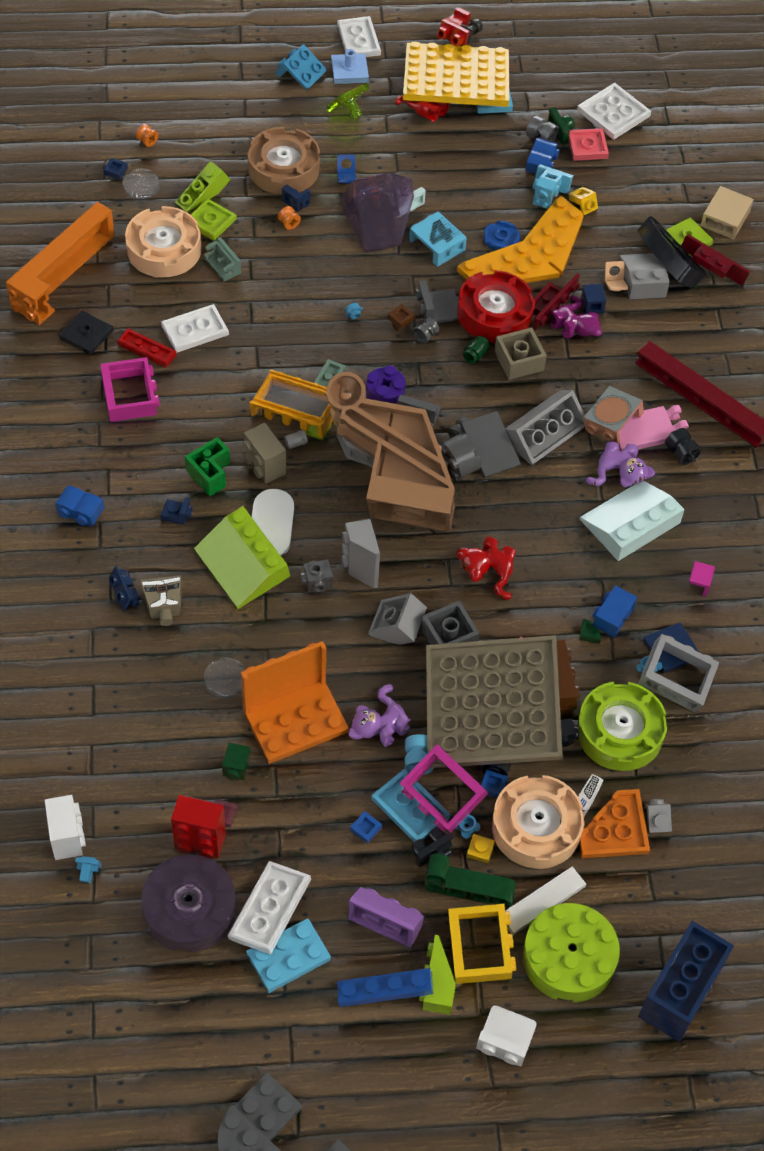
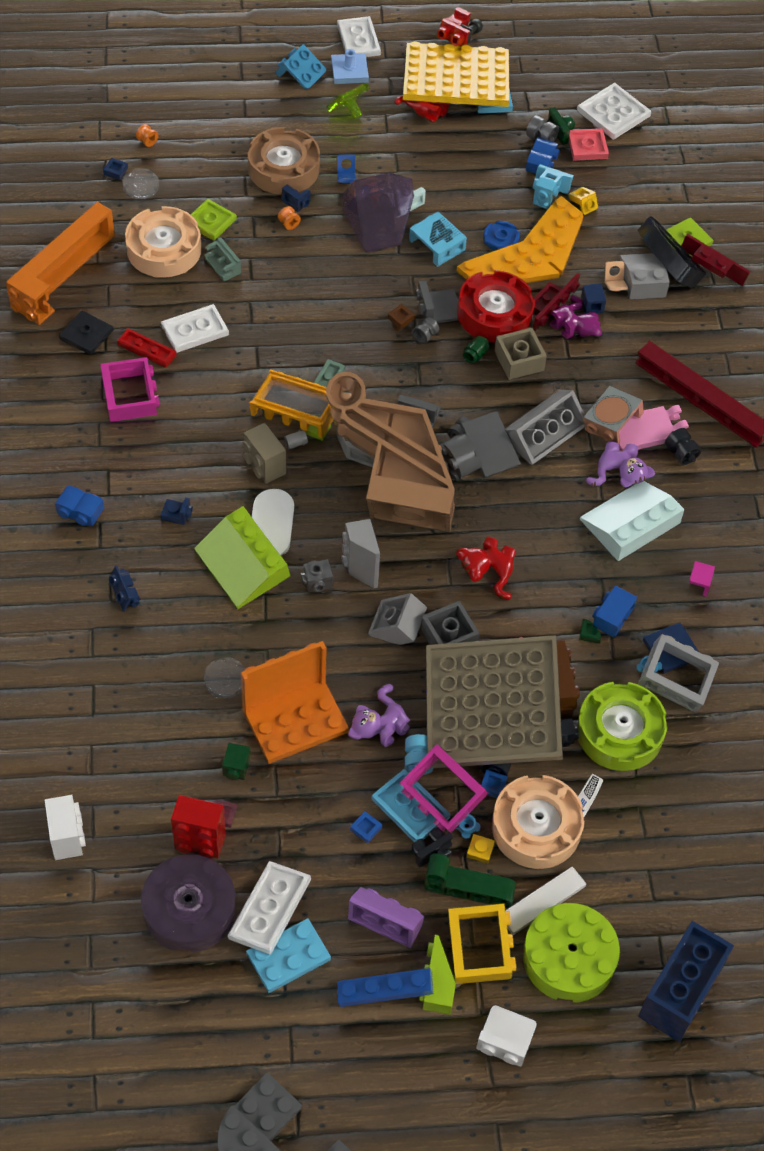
(87, 866): dark azure brick -> none
(163, 598): dark tan torso -> none
(204, 187): lime slope -> none
(206, 465): green brick -> none
(353, 311): dark azure plate -> none
(385, 384): dark purple brick -> none
(617, 828): orange plate -> none
(658, 816): light grey bracket -> none
(727, 212): tan brick -> none

